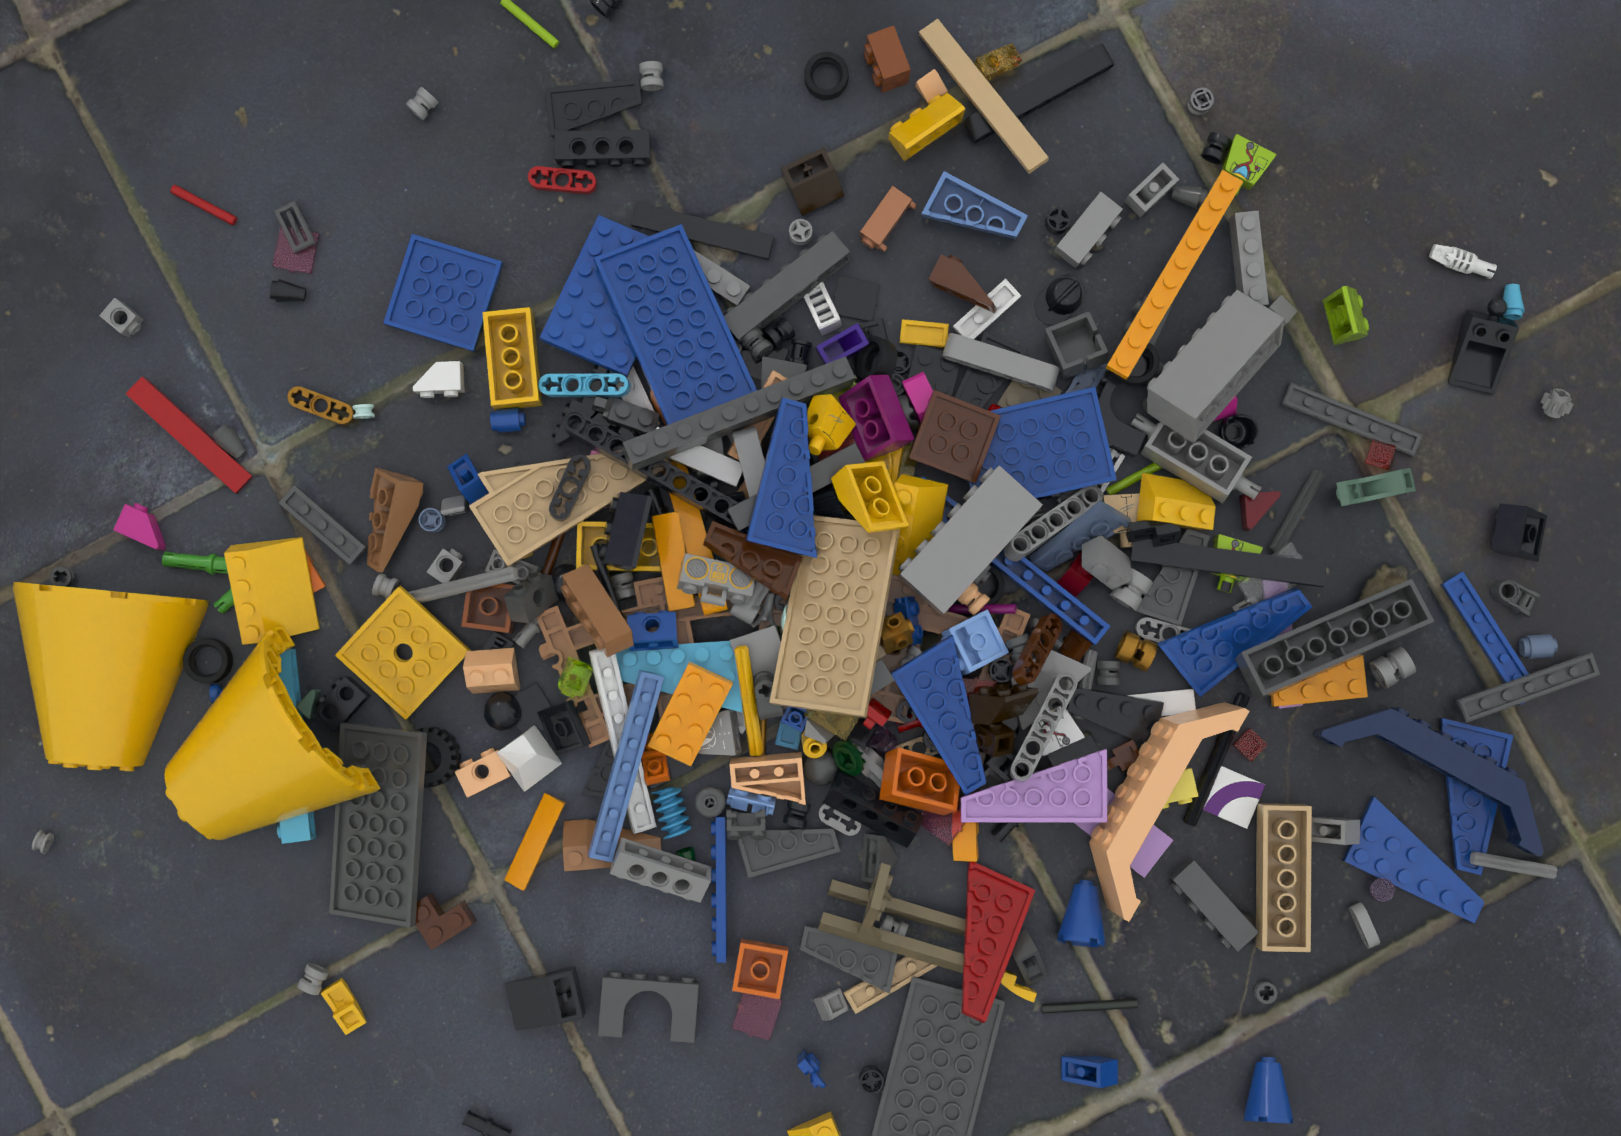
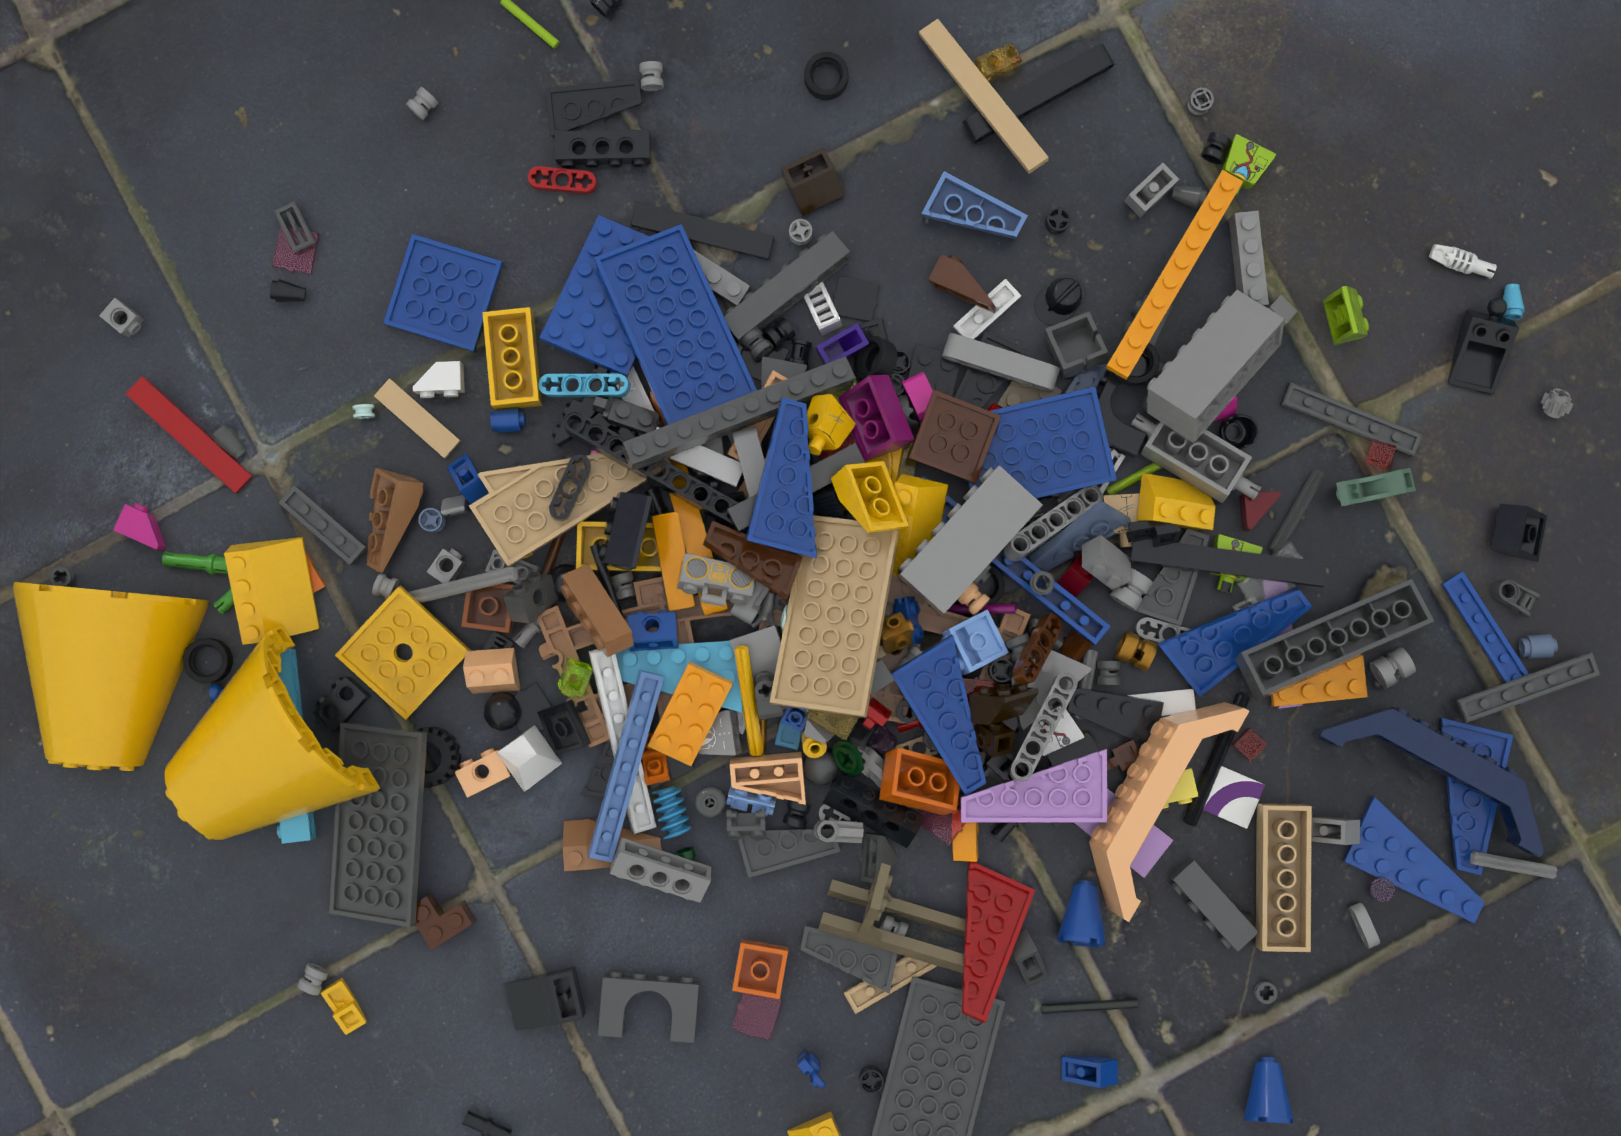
(42, 841): light grey bush -> none
(204, 205): red bar -> none
(307, 704): sand green slope -> none
(308, 394): pearl gold beam -> none
(417, 418): none -> tan tile
(535, 841): light orange slope -> none
(719, 899): blue plate -> none
(831, 1004): light grey slope -> none
(841, 831): none -> light grey piece
(885, 219): nougat brick -> none
(887, 59): dark orange brick -> none
(923, 333): yellow tile -> none
(926, 125): yellow slope -> none
(931, 86): light nougat slope -> none
(1009, 982): yellow slope -> none
(1048, 582): none -> dark grey cone
(1089, 230): light grey brick -> none

